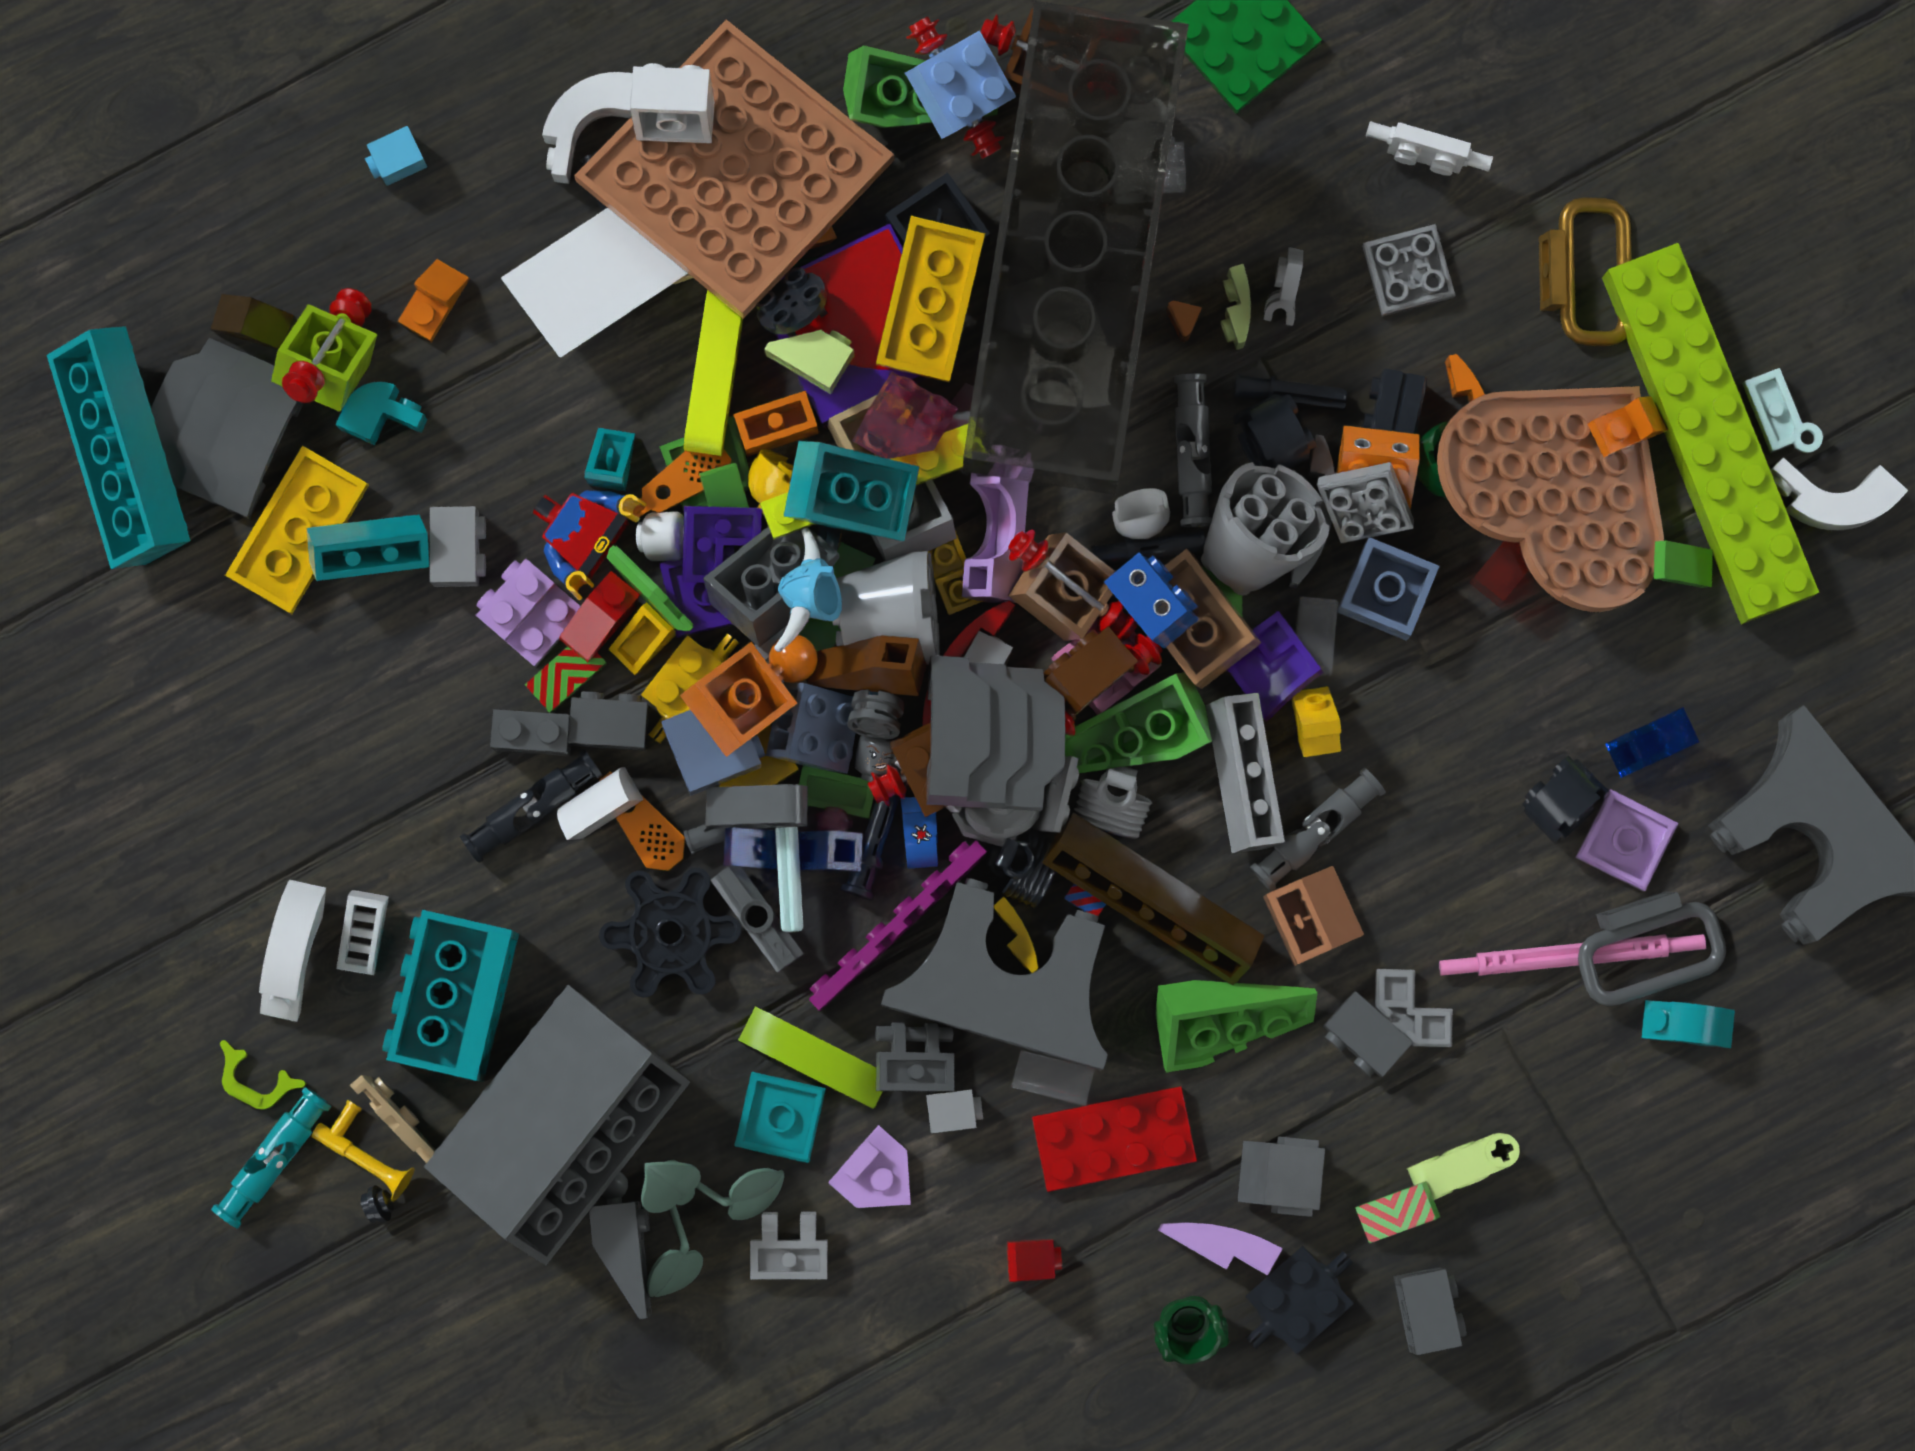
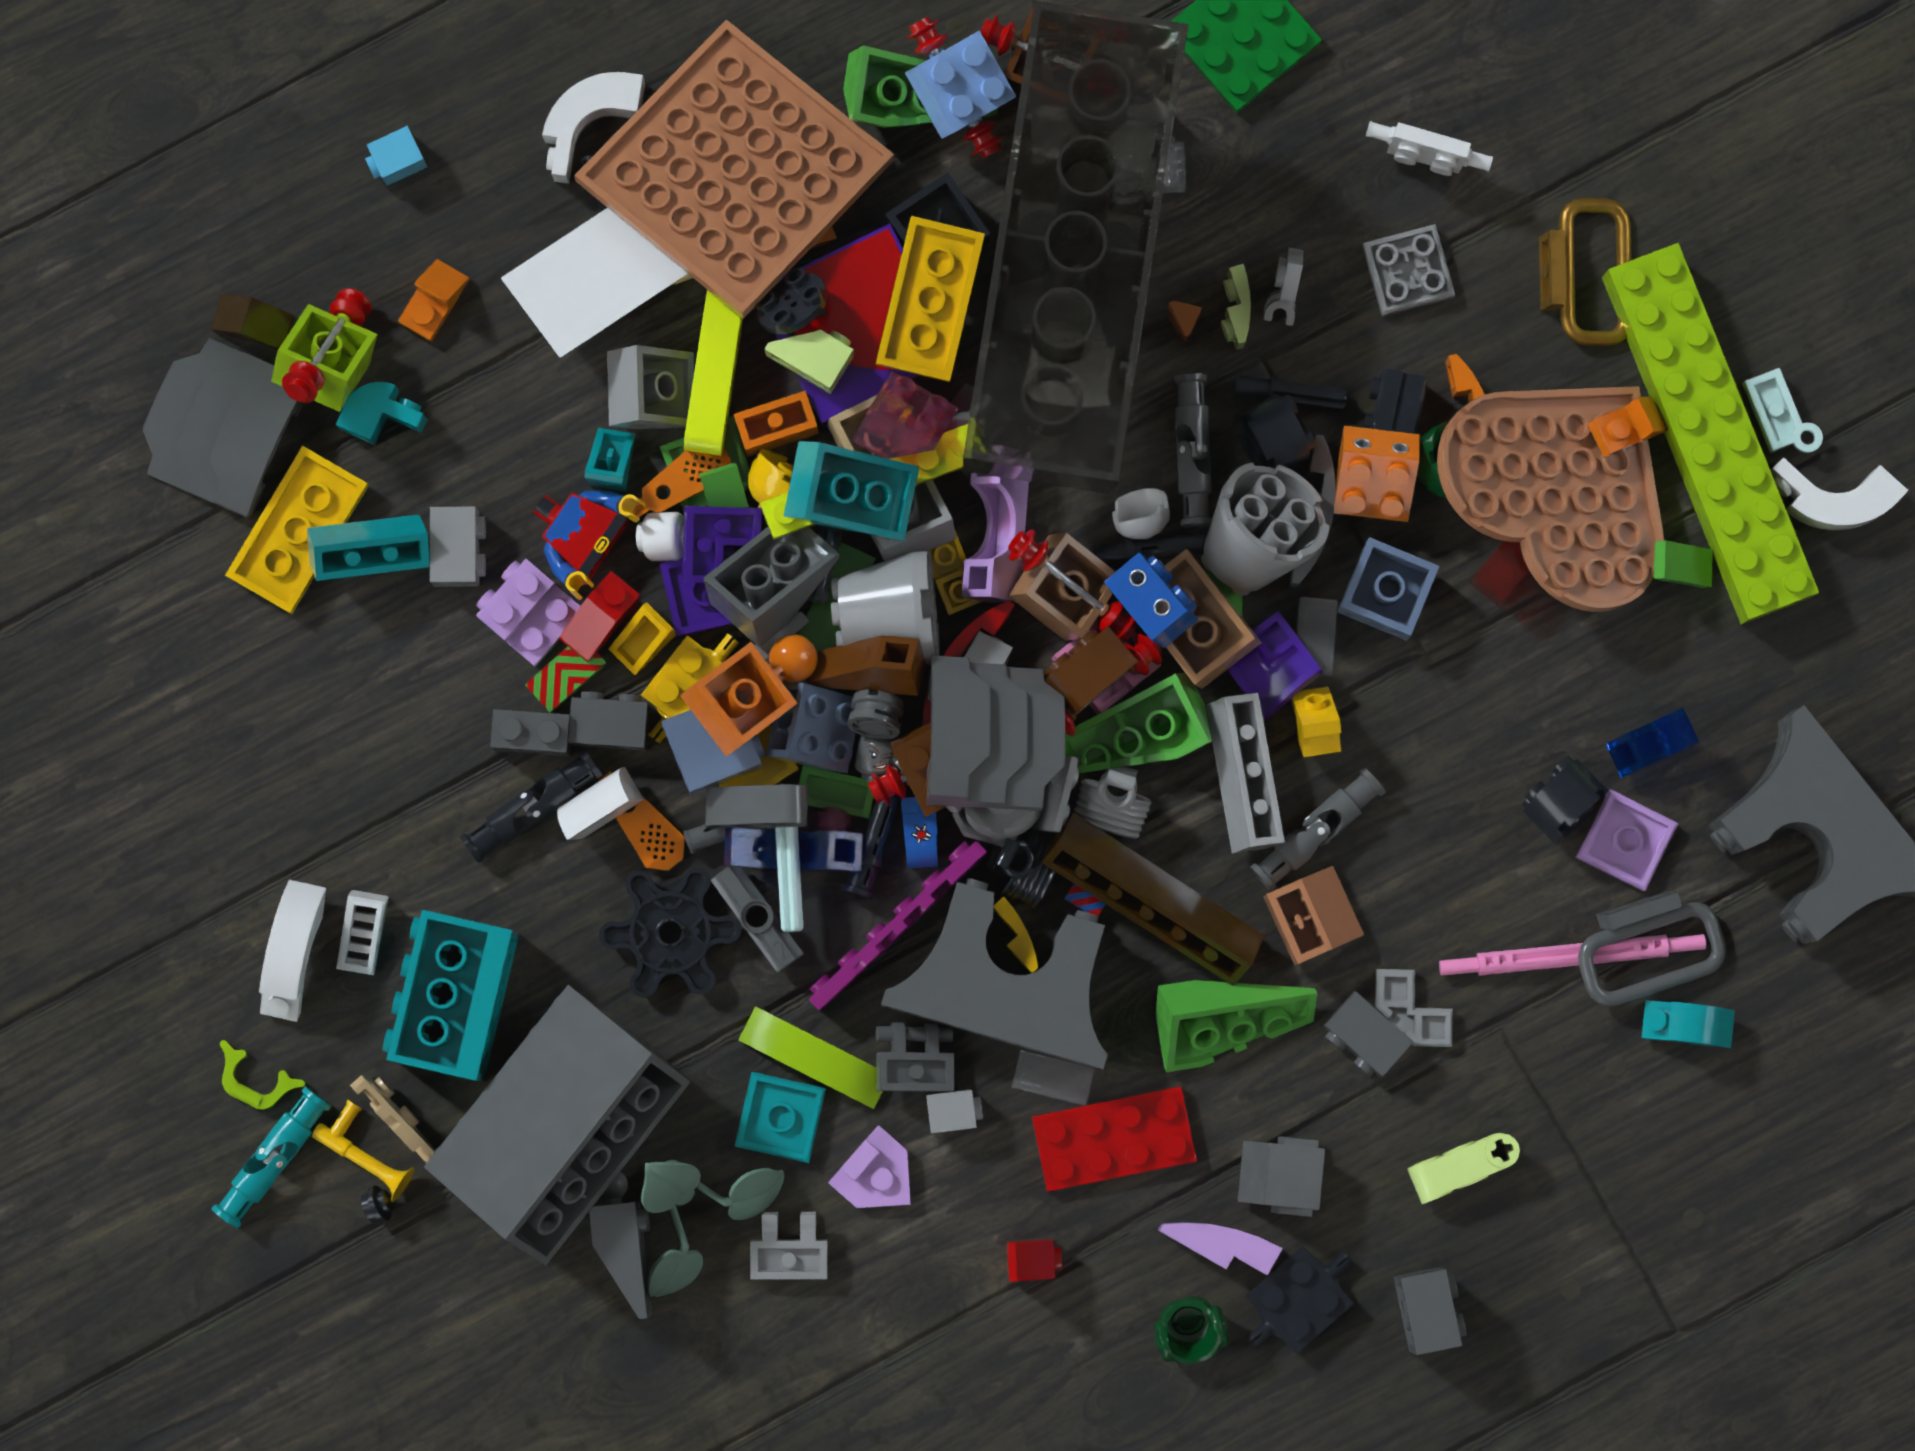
(118, 447): teal brick -> none
(648, 590): bright green tile -> none
(649, 387): none -> light grey slope
(672, 104): white brick -> none
(809, 592): medium azure helmet -> none
(1365, 502): light grey tile -> none
(1397, 1212): tile -> none

